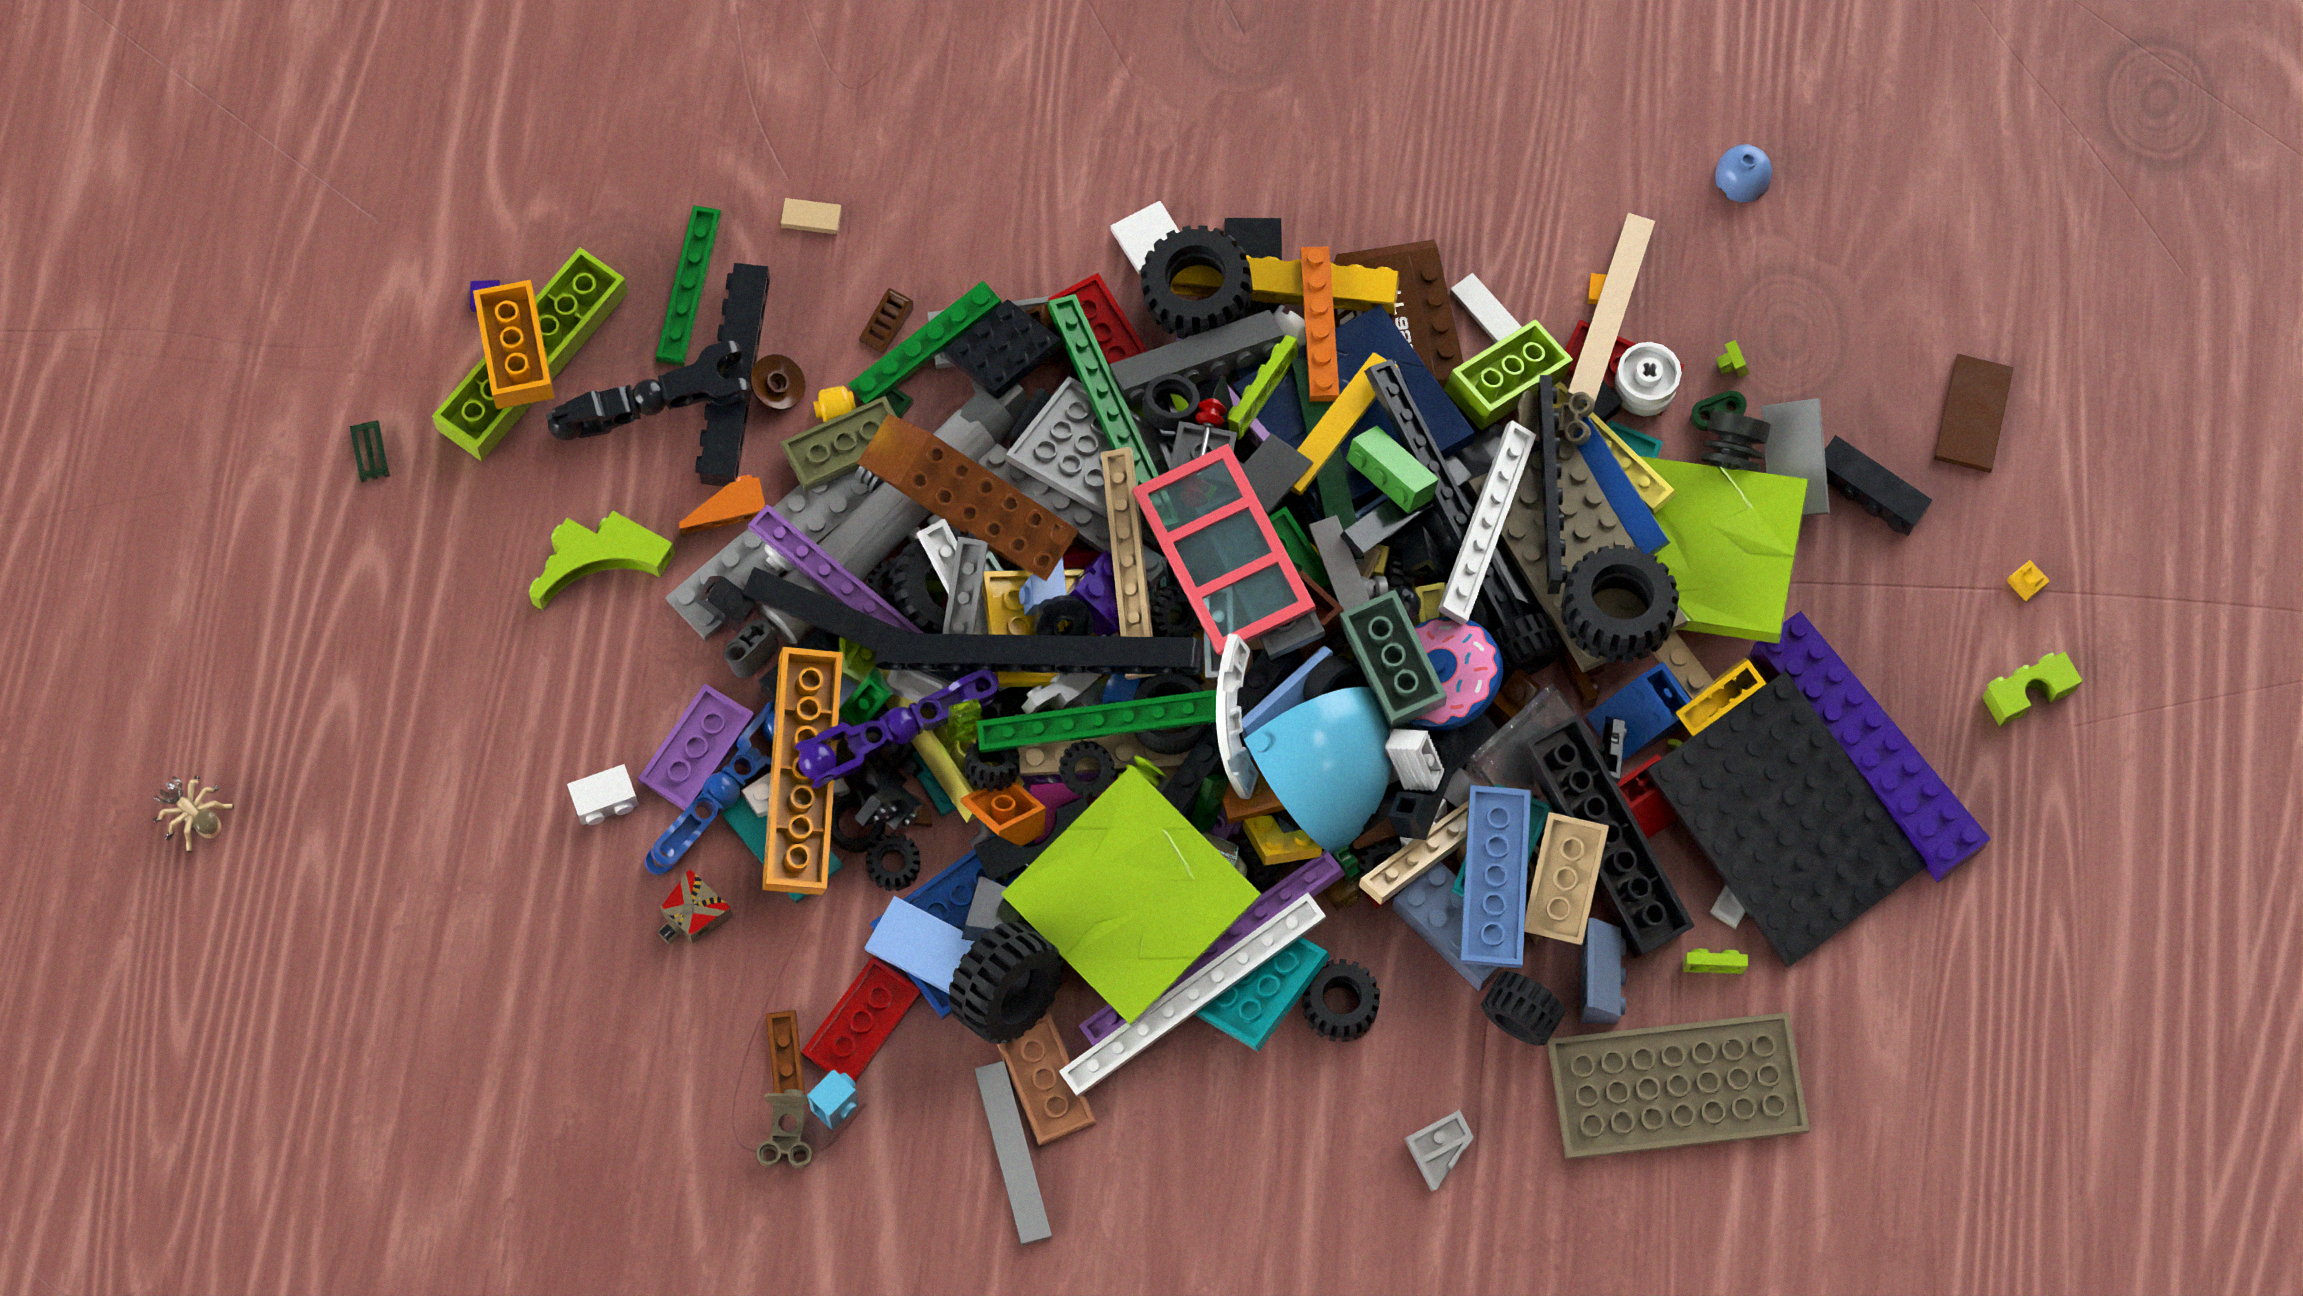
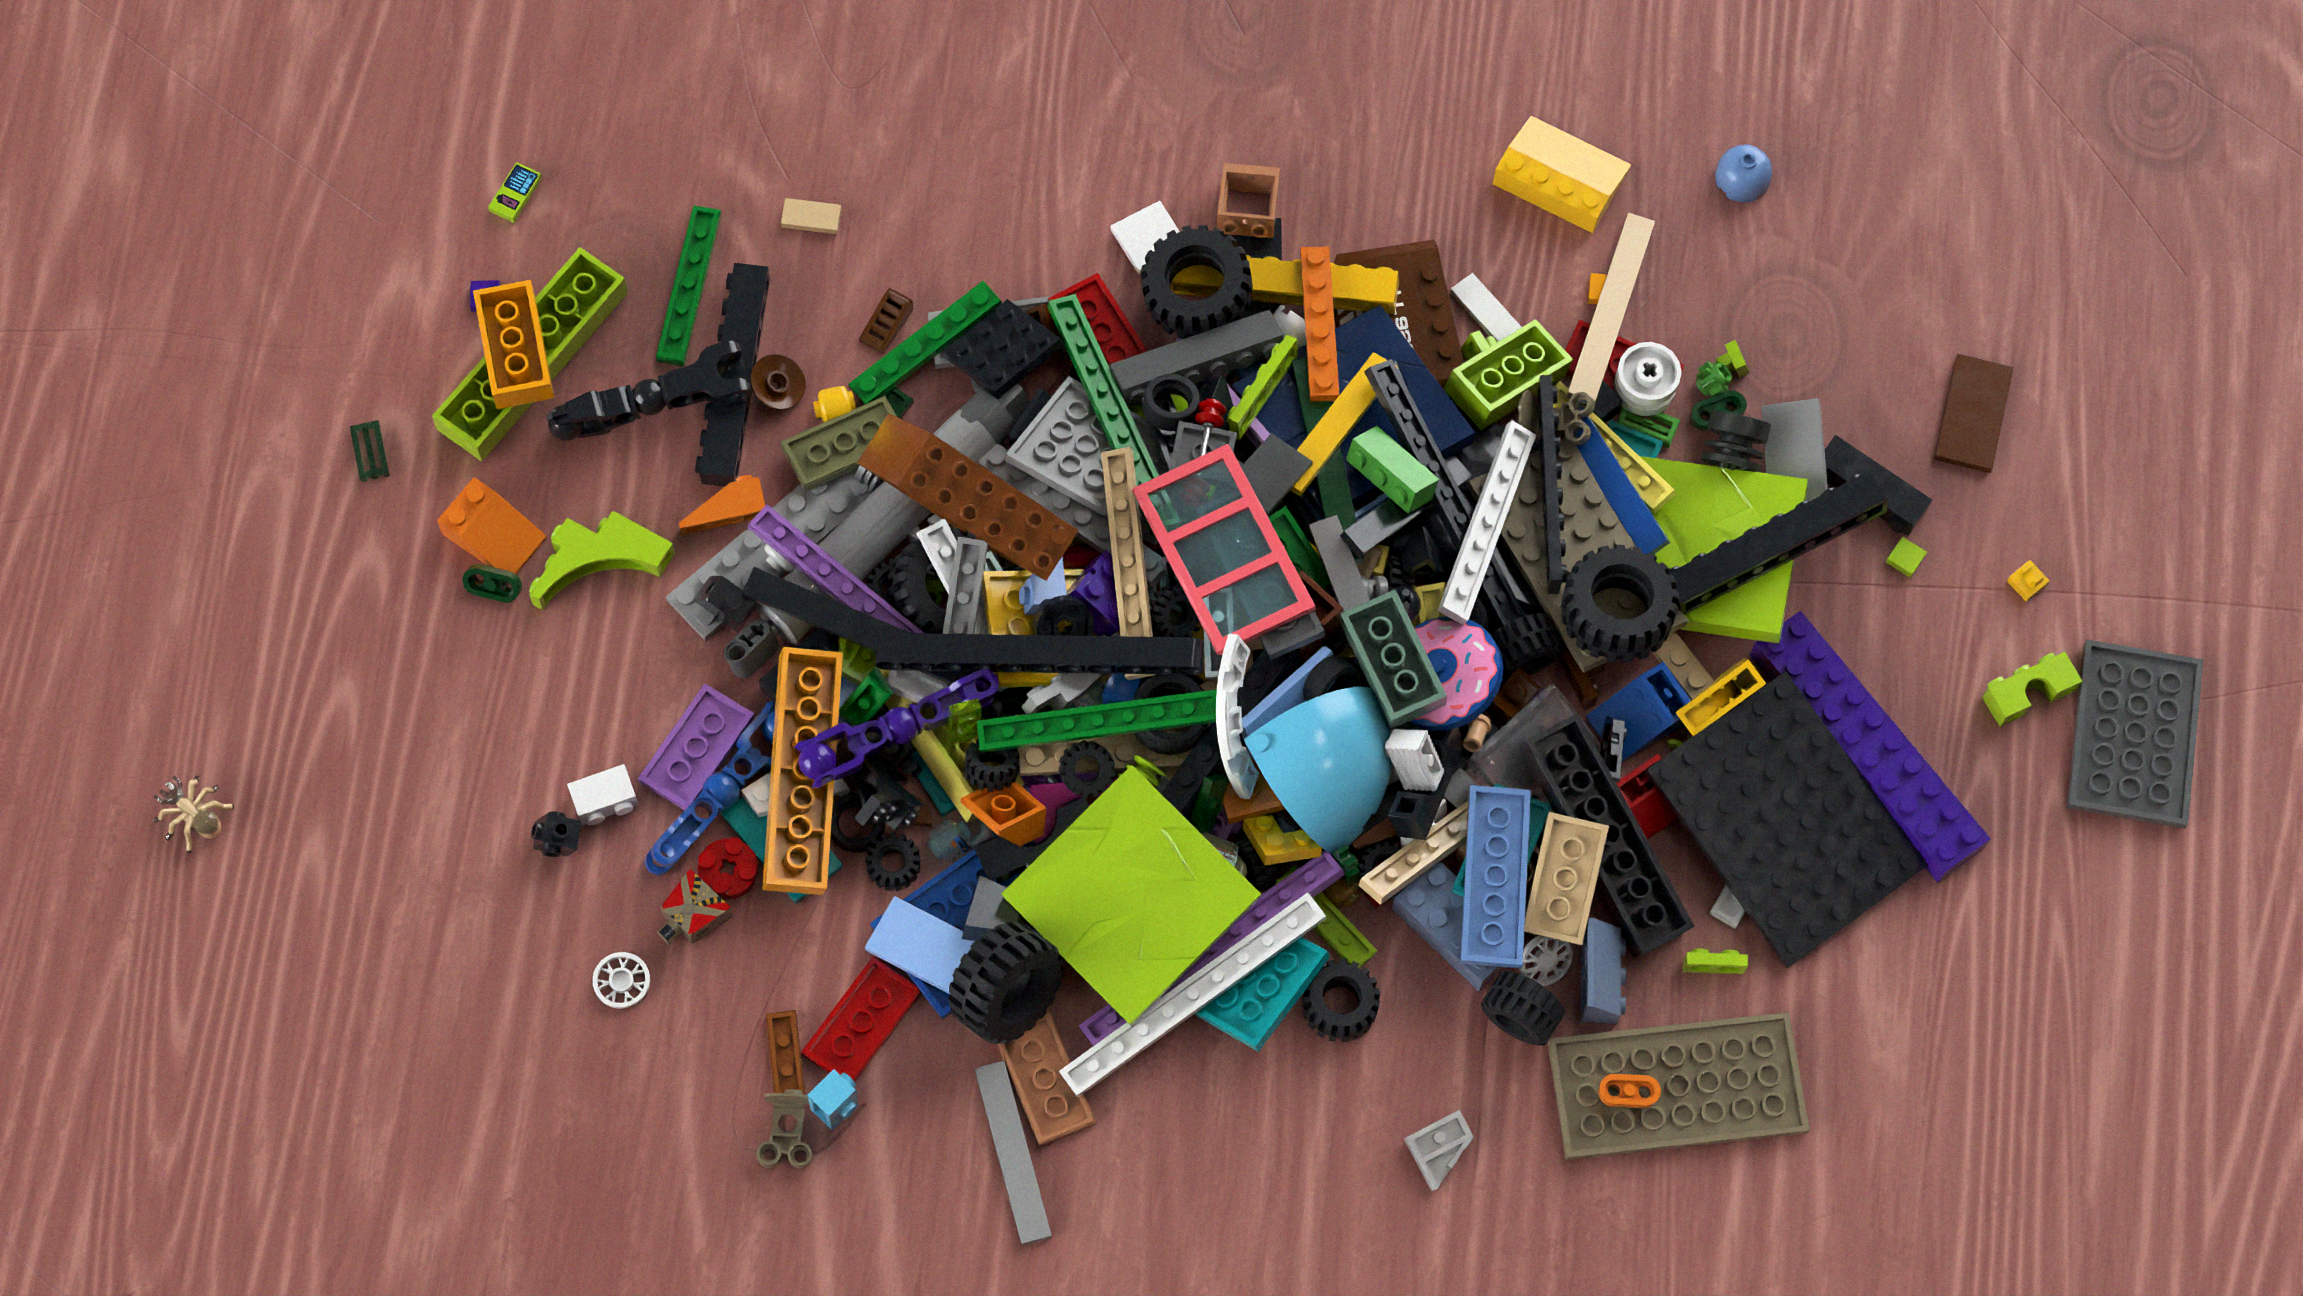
(490, 528): none -> orange slope
(493, 584): none -> dark green plate
(515, 192): none -> tile
(556, 834): none -> black brick
(621, 980): none -> white wheel
(730, 851): none -> red plate
(949, 840): none -> clear light blue head
(1236, 178): none -> nougat window
(1339, 931): none -> lime tile
(1476, 344): none -> lime tile
(1476, 733): none -> light nougat pin
(1546, 960): none -> white wheel
(1560, 174): none -> yellow slope
(1628, 1089): none -> orange plate
(1661, 417): none -> bright green tile
(1713, 378): none -> bright green gear
(1778, 541): none -> black brick
(1906, 557): none -> lime tile
(2135, 734): none -> dark grey plate

